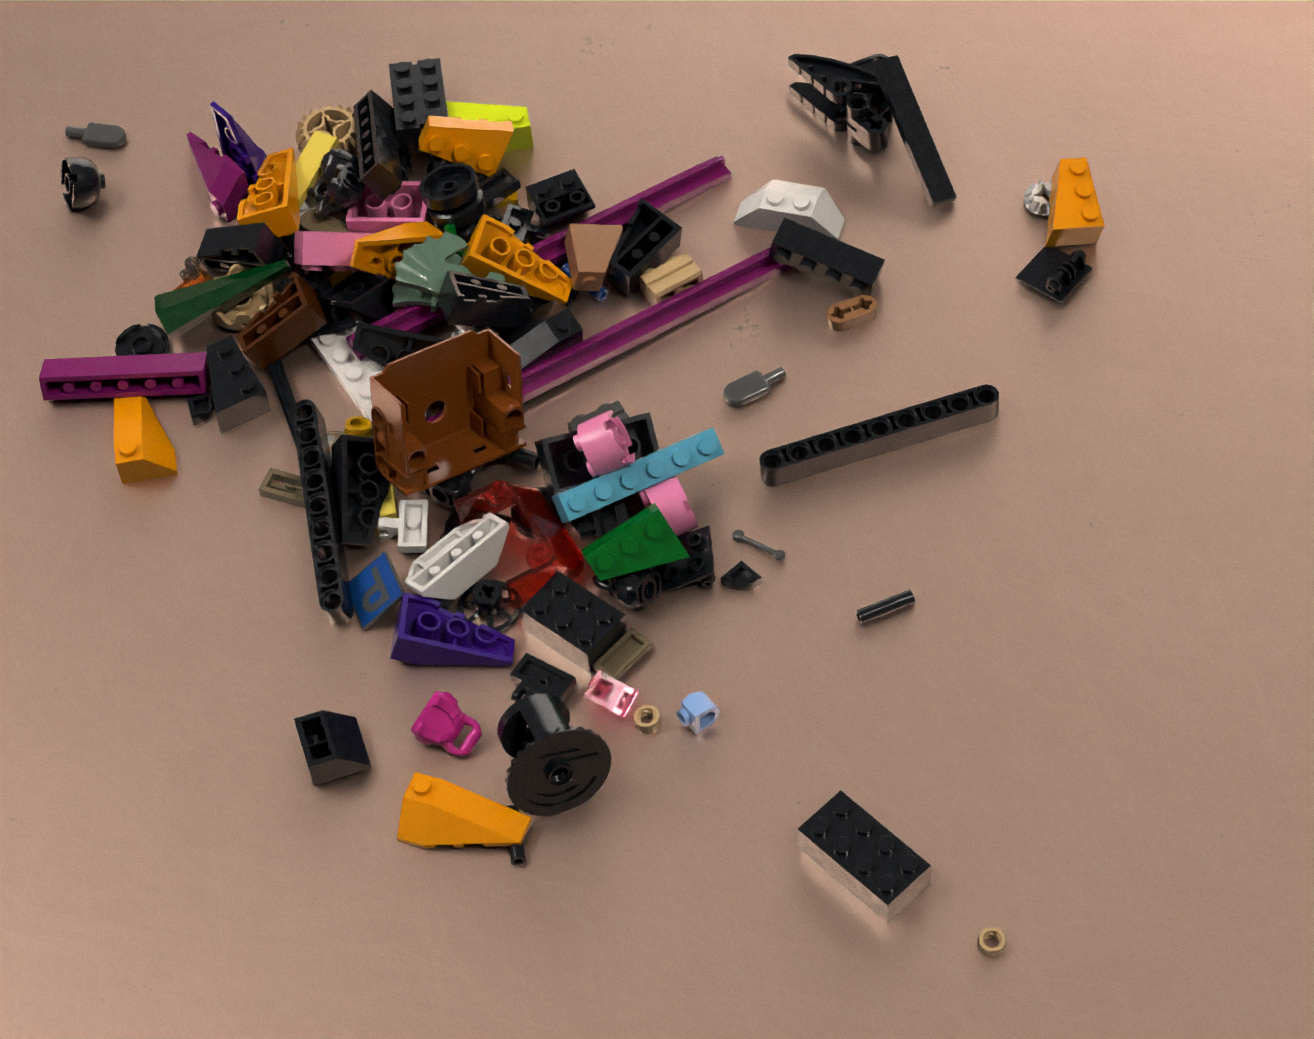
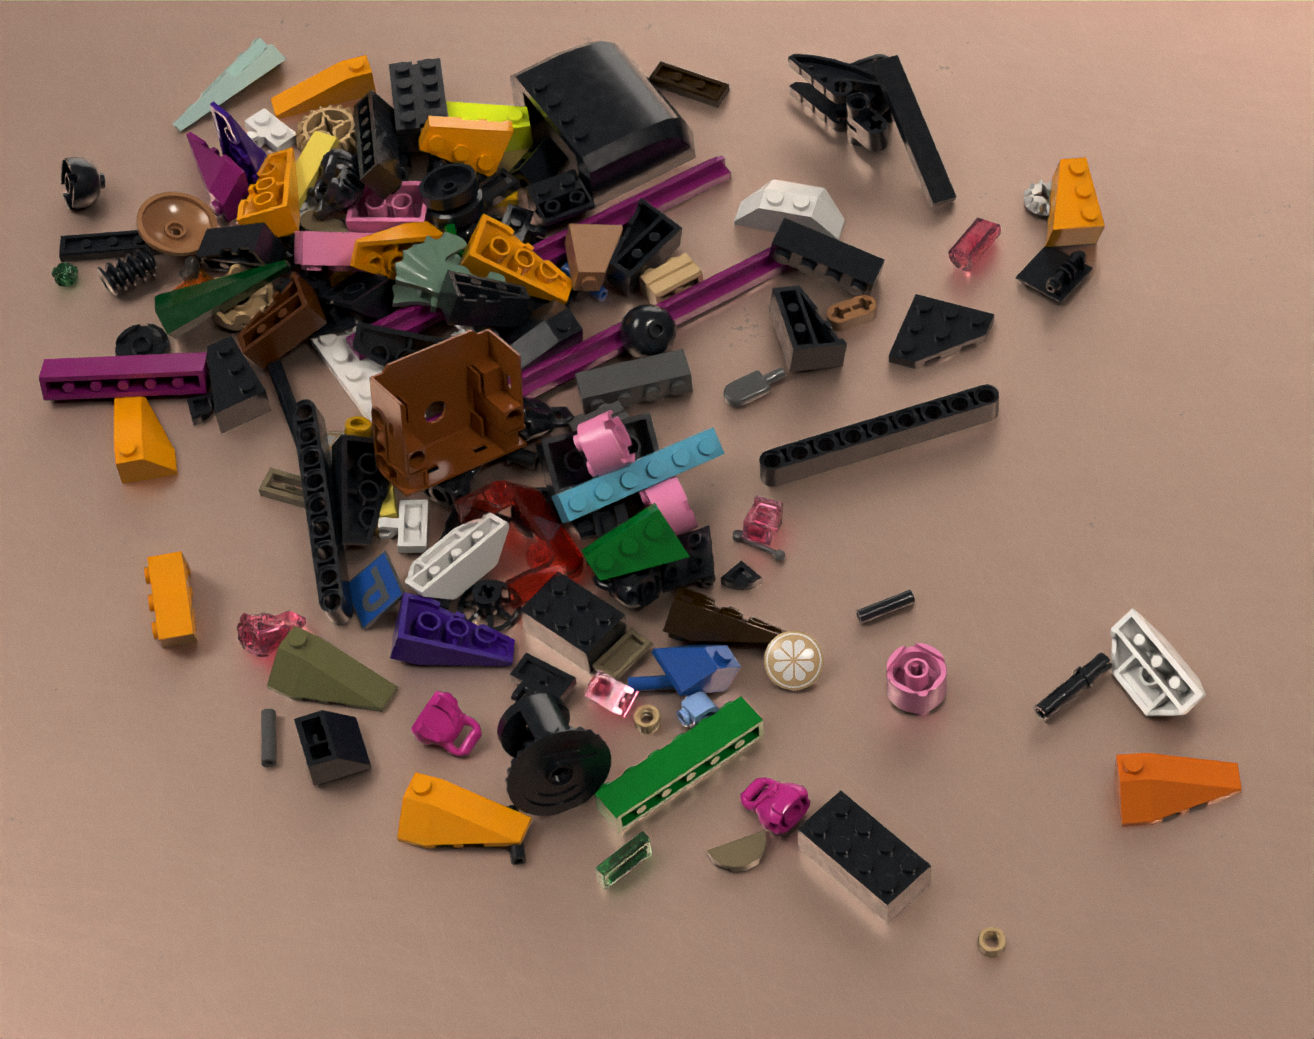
(65, 274): none -> clear green plate
(99, 135): dark grey piece -> none
(101, 245): none -> black tile
(128, 271): none -> black piece
(171, 599): none -> light orange wedge
(174, 223): none -> medium nougat dish
(243, 71): none -> light aqua wedge
(265, 632): none -> clear pink piece
(268, 737): none -> dark grey piece
(269, 130): none -> white plate
(321, 672): none -> olive wedge
(333, 85): none -> light orange wedge
(539, 162): none -> black panel
(541, 418): none -> black piece
(606, 117): none -> black slope
(623, 860): none -> clear green tile
(635, 381): none -> dark grey brick
(647, 331): none -> black cylinder
(650, 683): none -> blue piece
(679, 764): none -> green brick
(689, 84): none -> dark brown tile
(698, 667): none -> blue slope
(699, 619): none -> dark brown wedge
(739, 854): none -> dark tan tile
(763, 520): none -> clear pink brick
(778, 805): none -> dark pink piece
(793, 660): none -> dish
(802, 332): none -> black wedge
(916, 678): none -> bright pink brick
(936, 330): none -> black plate
(974, 243): none -> clear pink brick
(1081, 679): none -> black pin
(1152, 669): none -> white wedge
(1163, 785): none -> orange wedge

